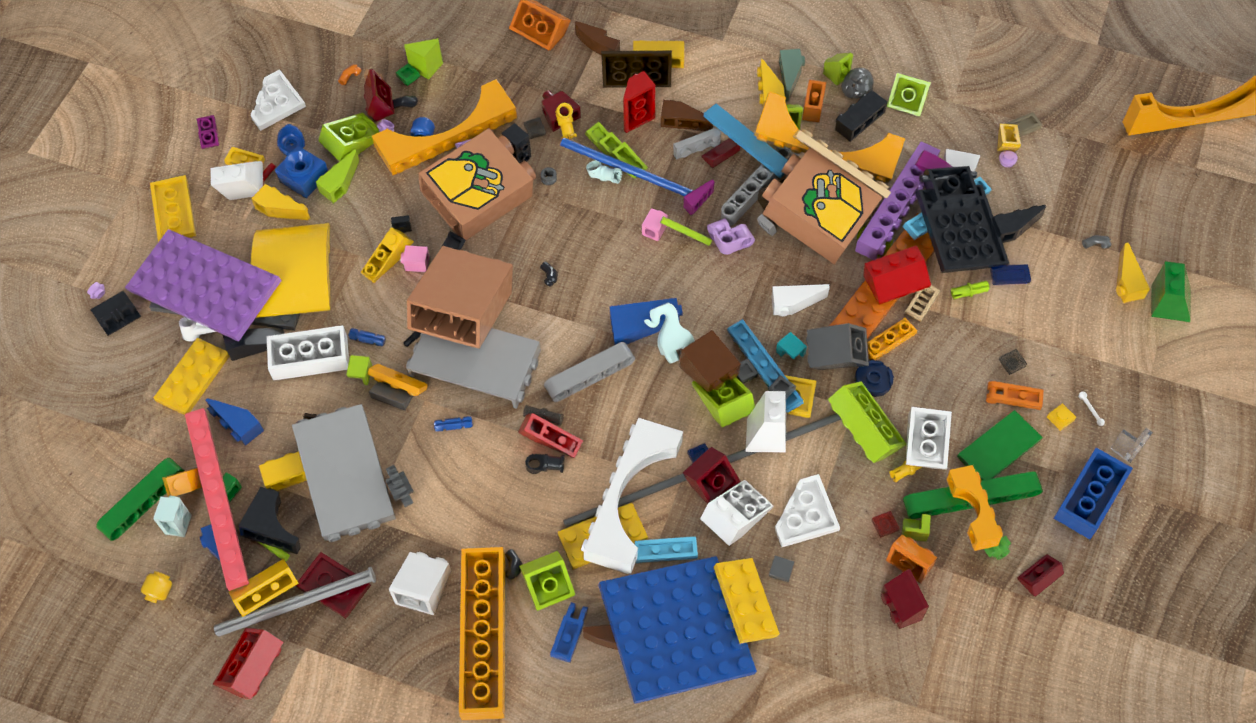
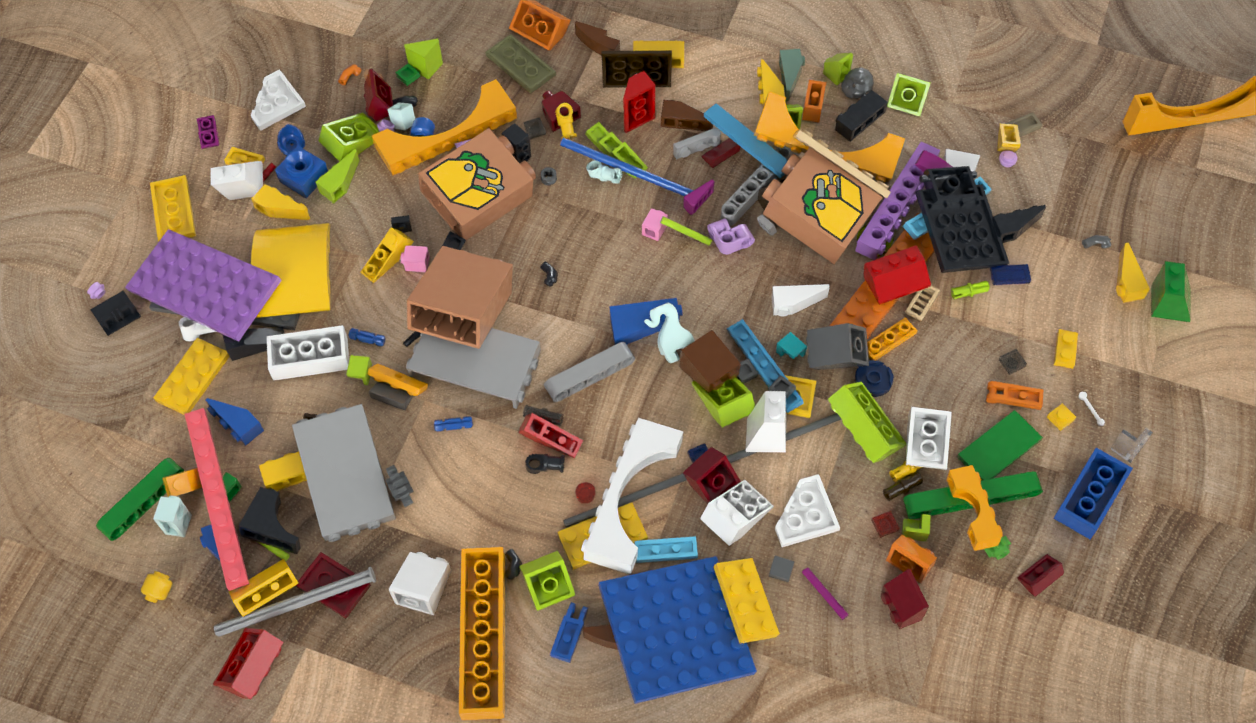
(401, 115): none -> light aqua panel
(520, 63): none -> olive tile
(585, 492): none -> clear red tile
(825, 593): none -> magenta bar
(902, 486): none -> dark brown pin
(1065, 348): none -> yellow plate

